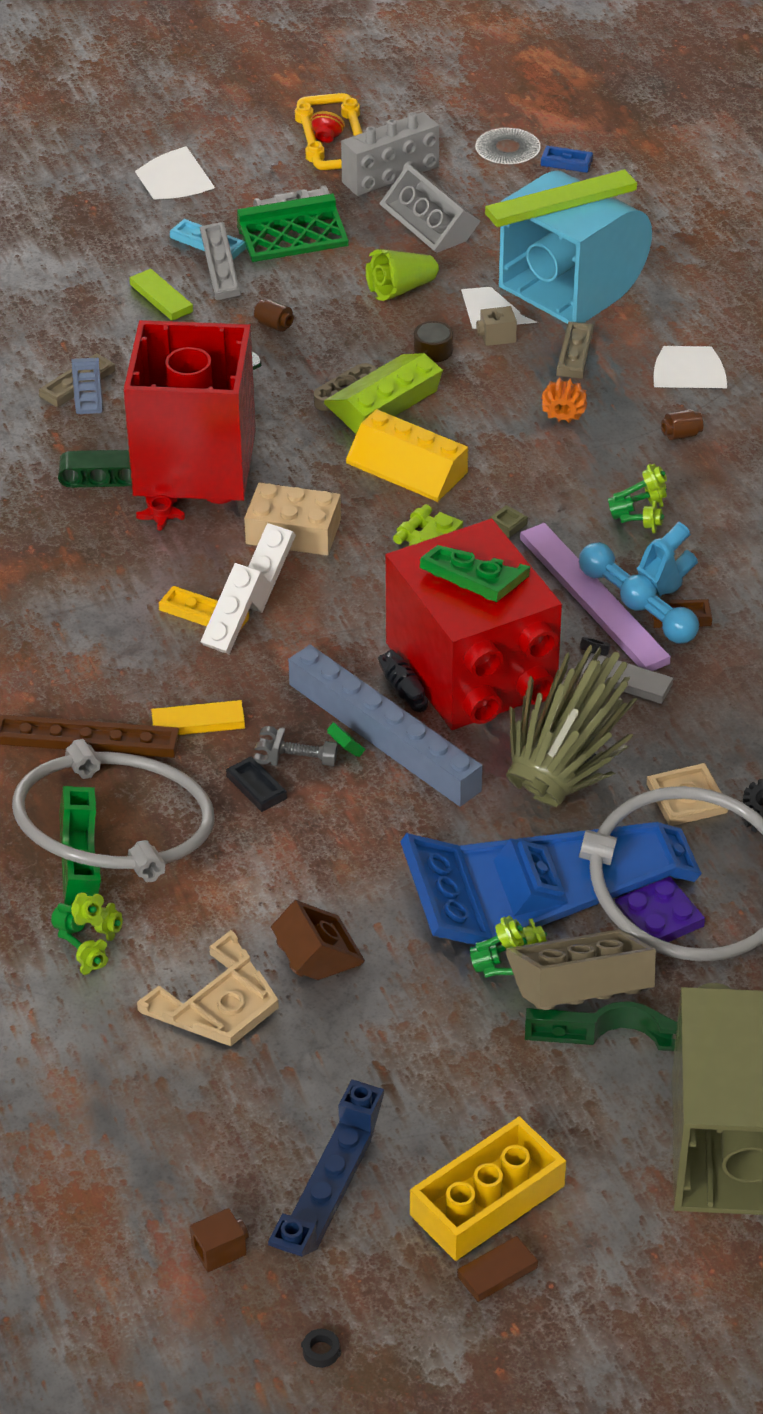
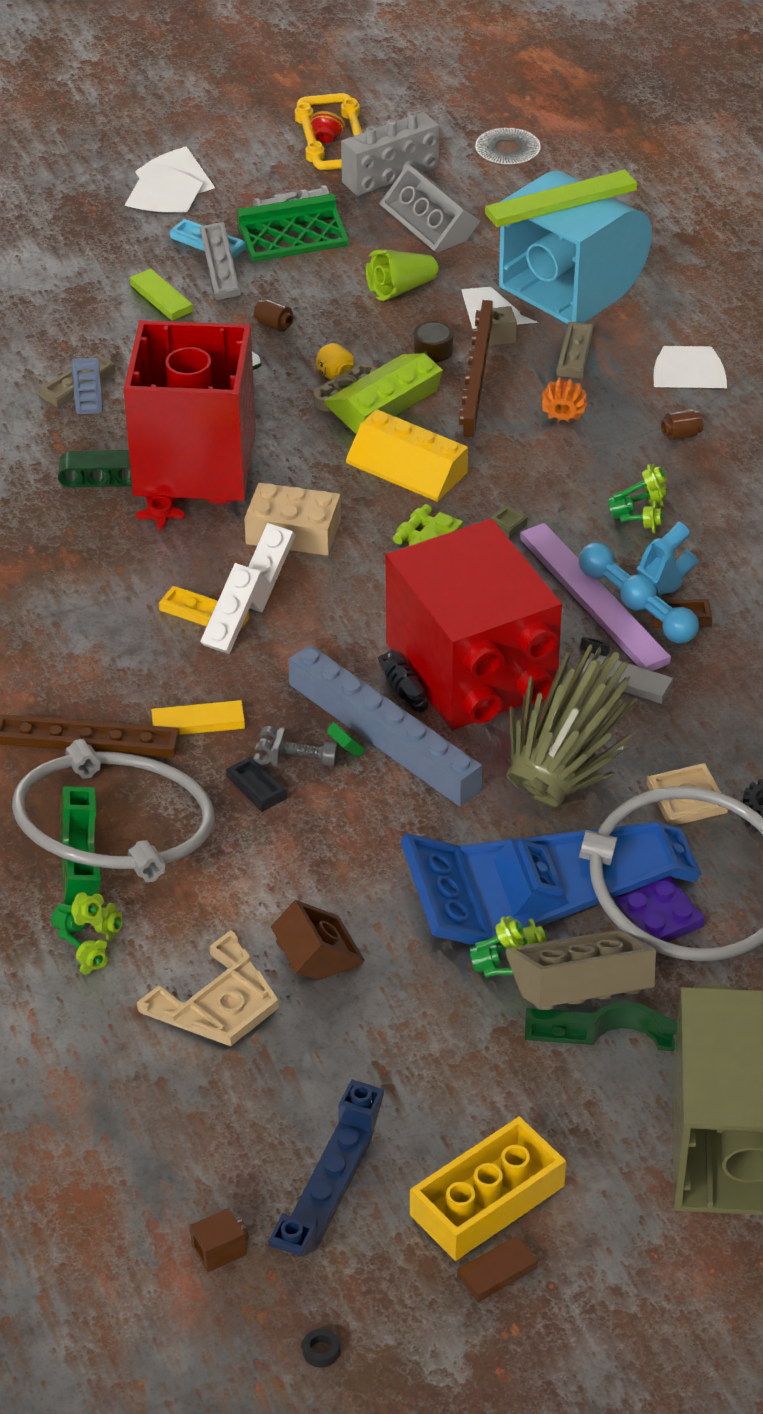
(164, 190): none -> white sticker
(333, 360): none -> yellow head
(475, 375): none -> reddish brown plate
(485, 578): green wing -> none
(567, 159): blue tile -> none

